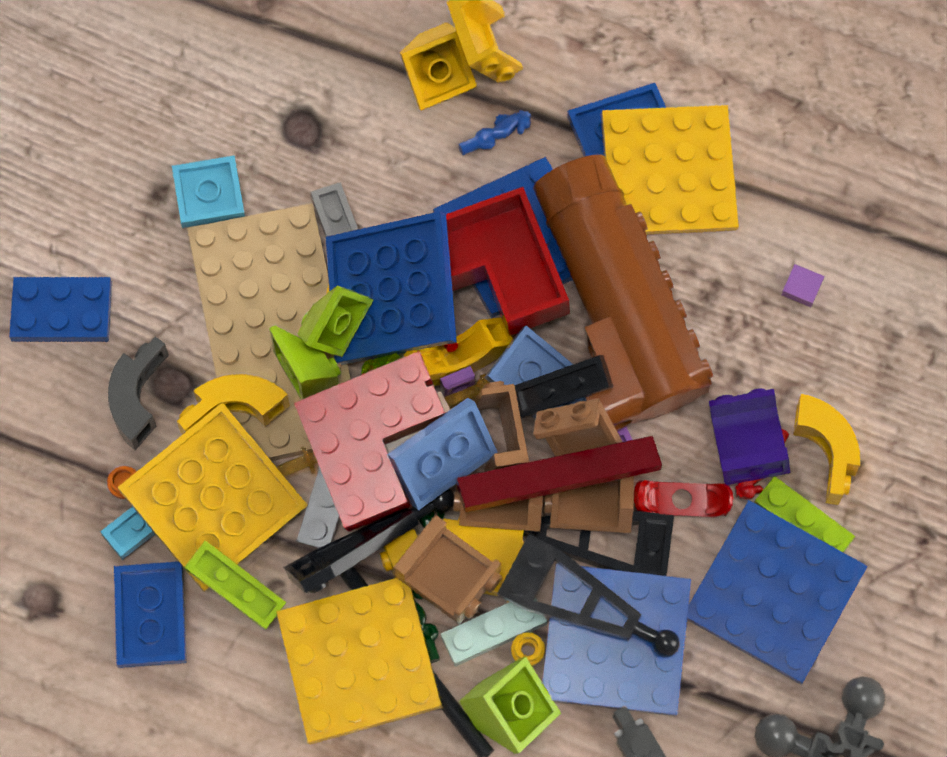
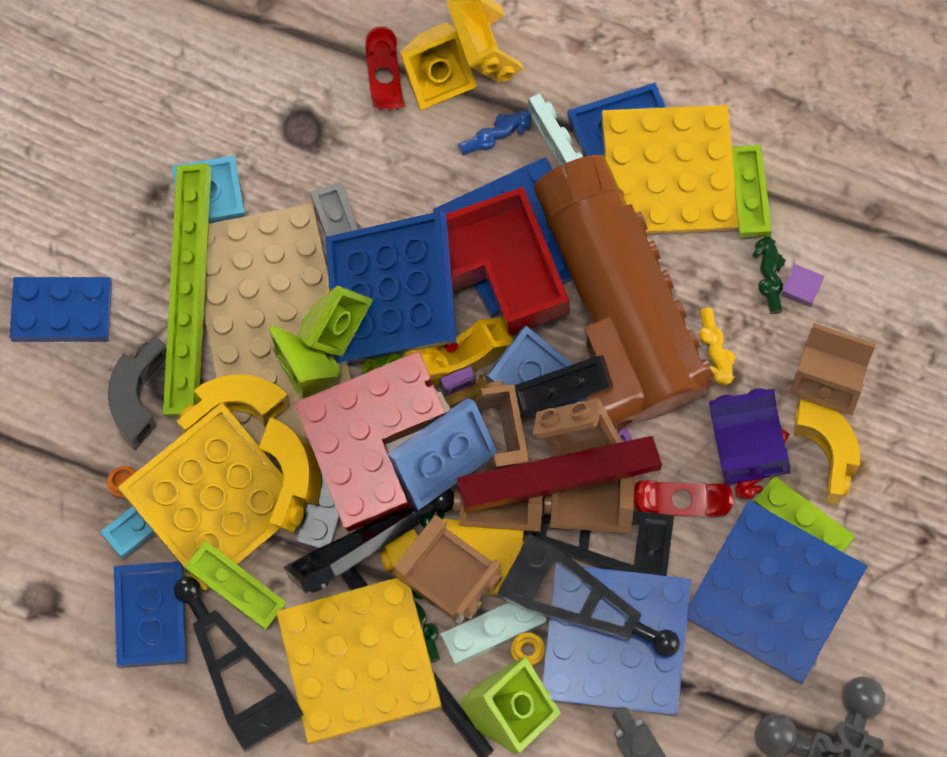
(187, 287): none -> lime plate
(265, 716): none -> black plate
(300, 473): none -> yellow arch
(382, 54): none -> red piece
(556, 138): none -> light aqua plate
(720, 358): none -> yellow animal
(751, 192): none -> lime plate
(770, 263): none -> dark green animal
(832, 369): none -> medium nougat panel

